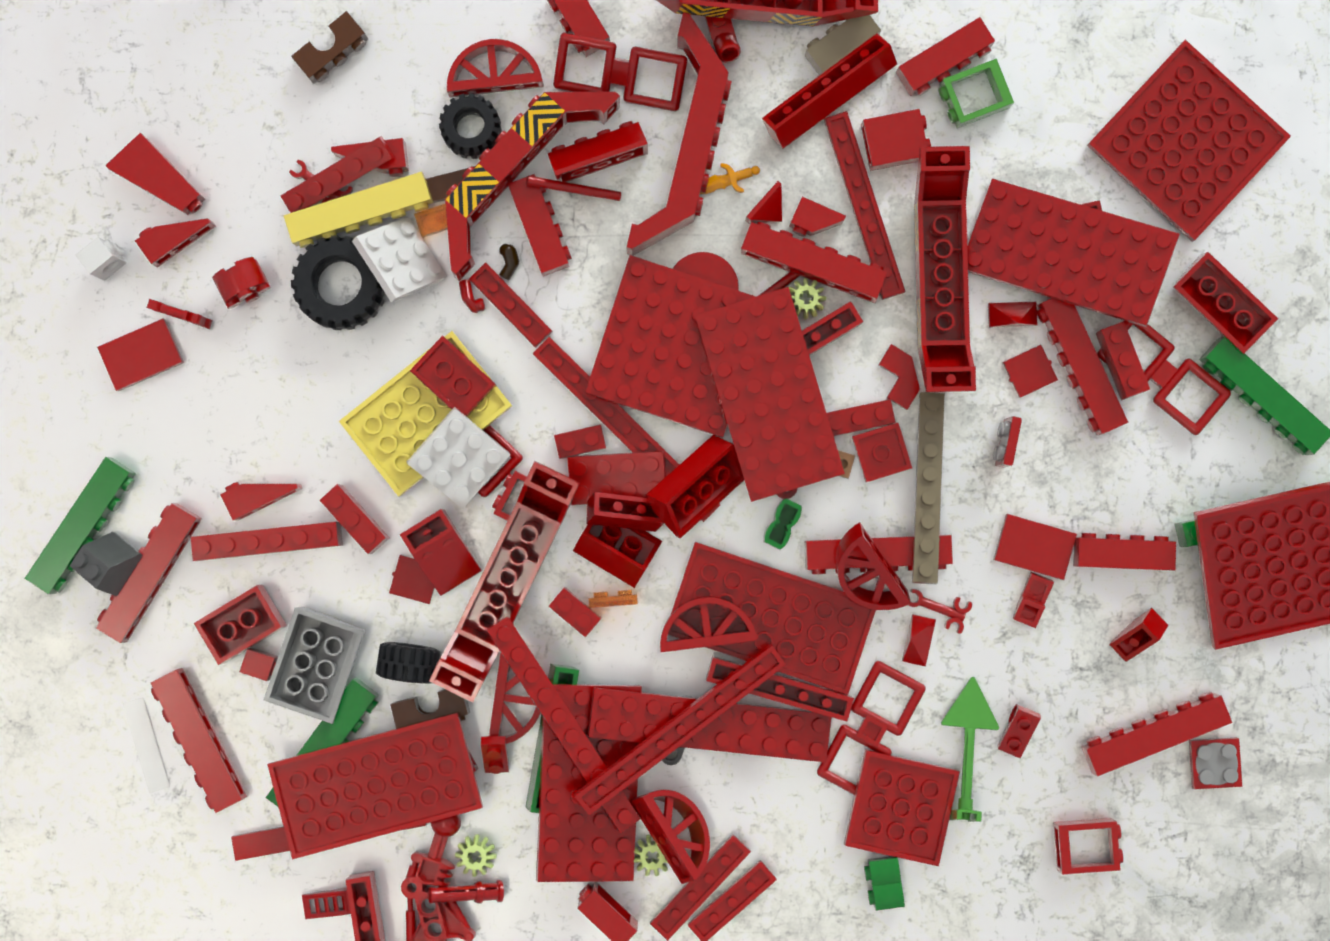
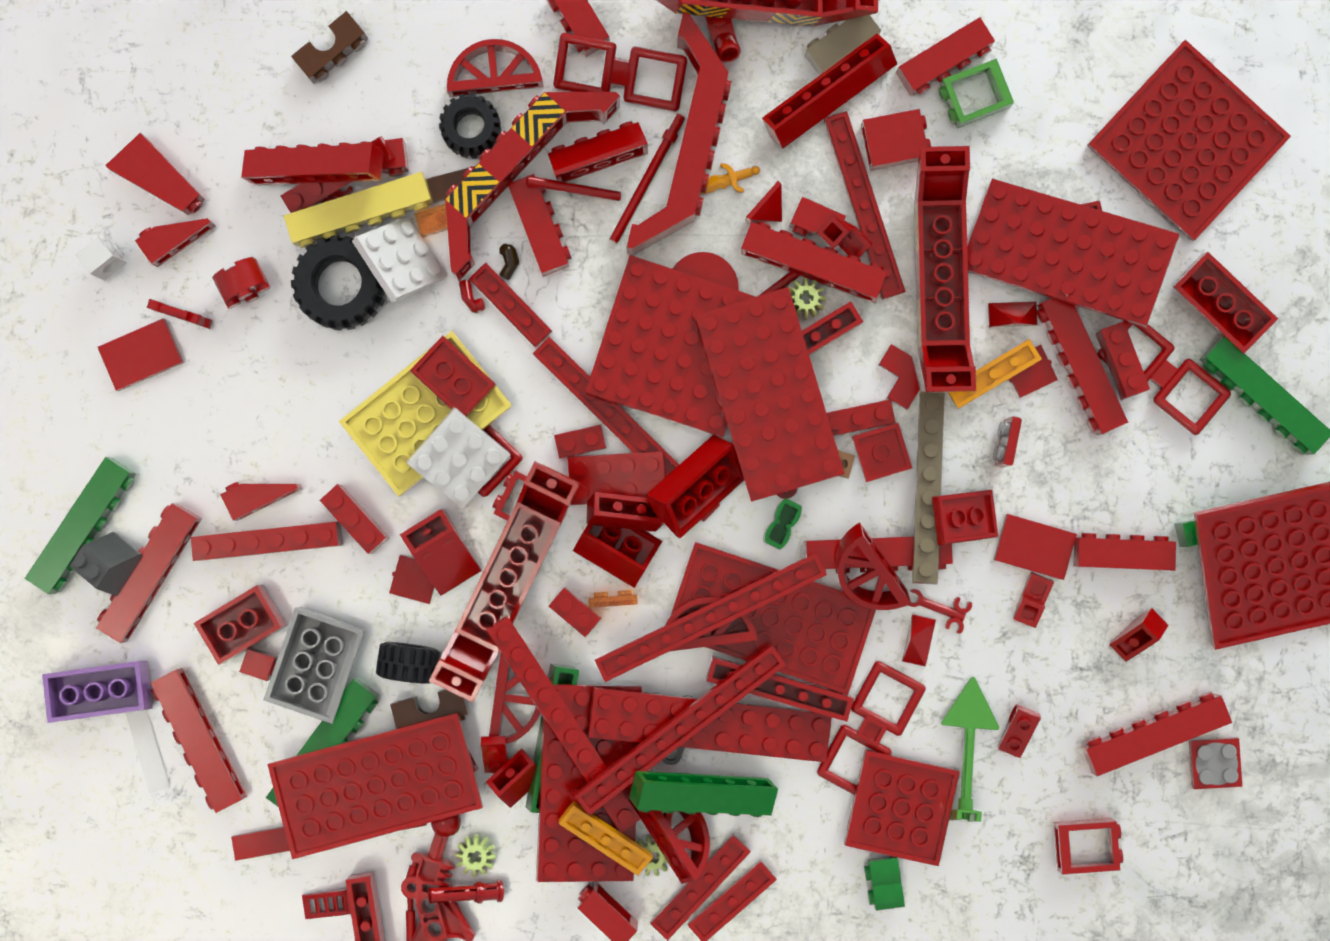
(97, 691): none -> medium lavender brick
(312, 164): none -> red brick
(513, 778): none -> red slope
(605, 838): none -> light orange plate
(669, 137): none -> red bar
(703, 794): none -> green brick
(710, 617): none -> red plate
(845, 235): none -> red slope
(965, 517): none -> red tile
(999, 371): none -> light orange plate

